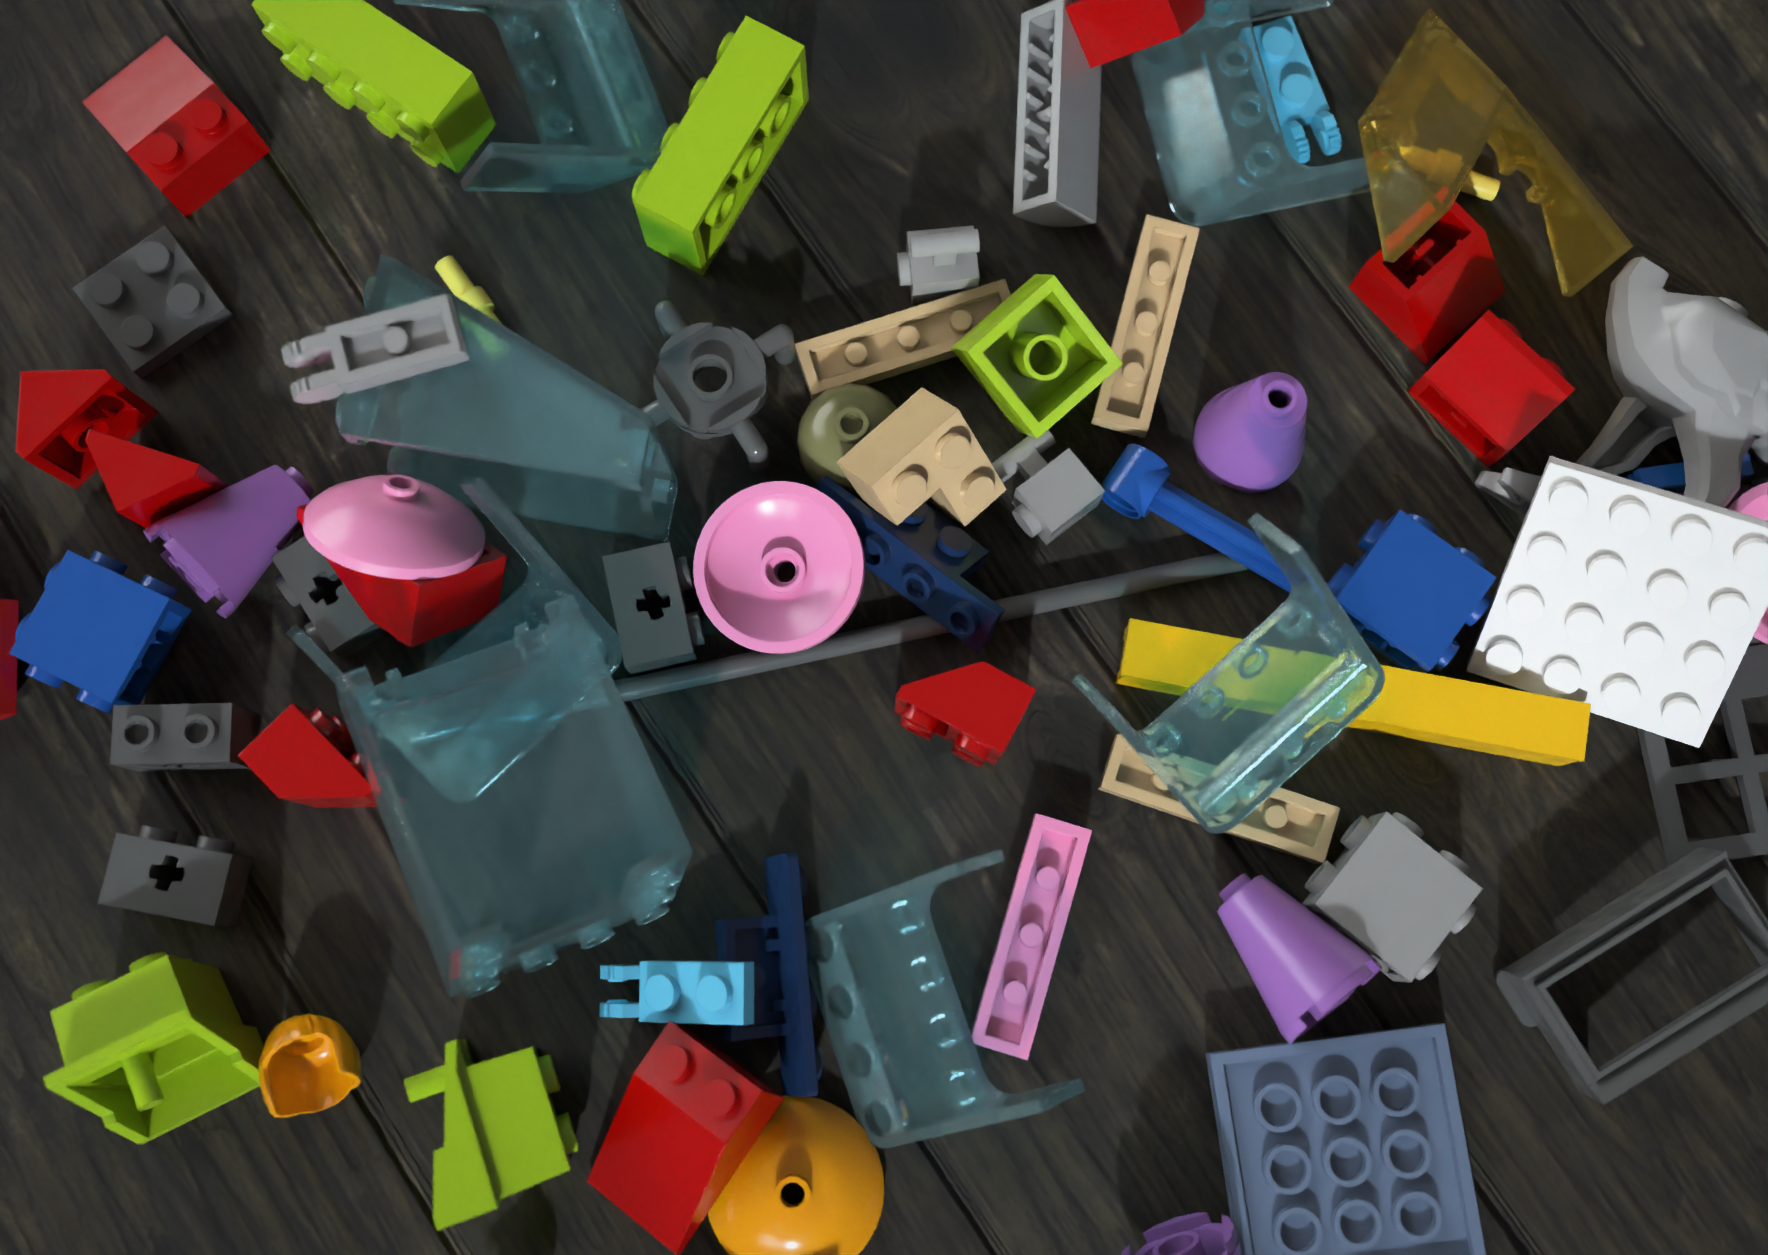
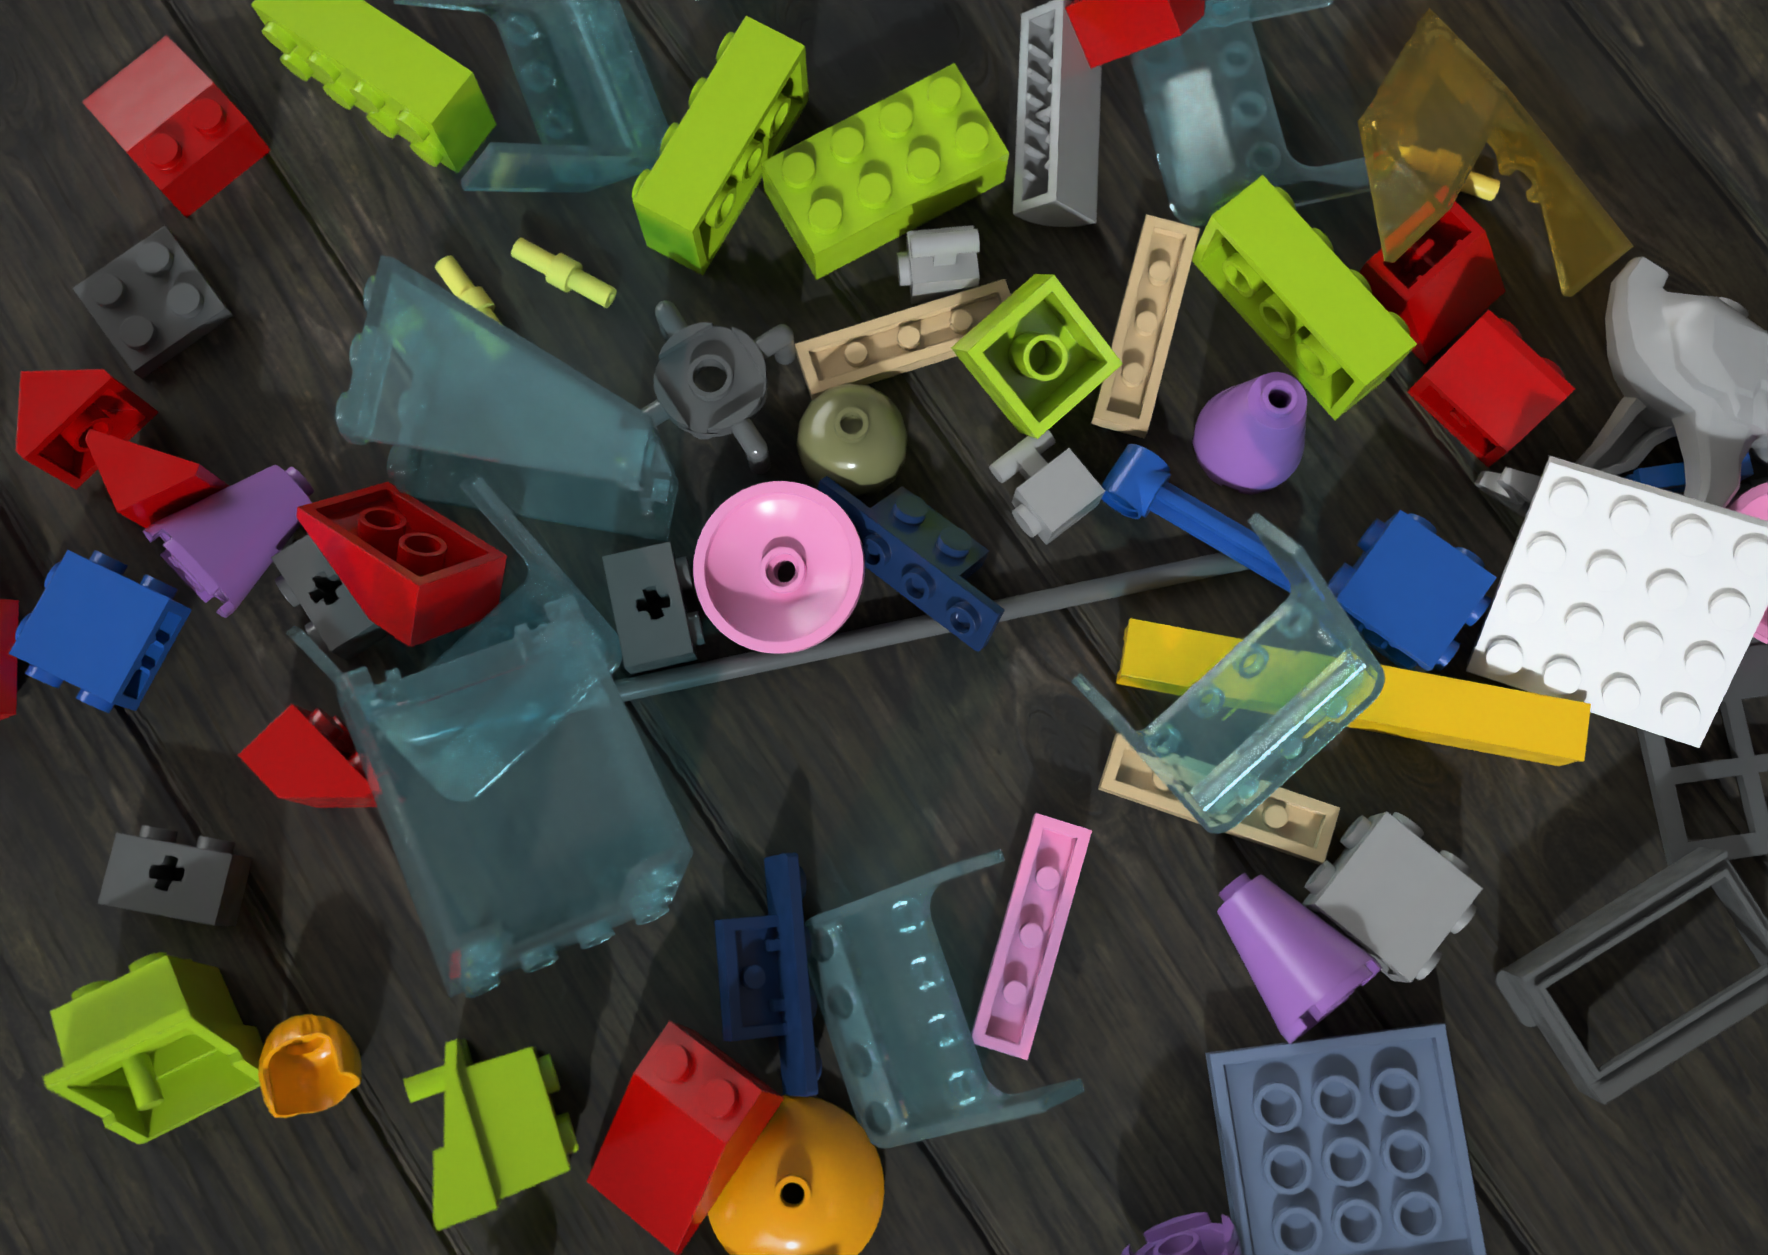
(181, 736): dark grey brick -> none
(379, 349): light grey hinge -> none
(394, 528): bright pink dish -> none
(563, 272): none -> light yellow bar
(684, 992): medium azure hinge -> none
(885, 170): none -> lime brick
(919, 456): tan brick -> none
(969, 707): red slope -> none
(1295, 90): medium azure hinge -> none
(1301, 297): none -> lime brick

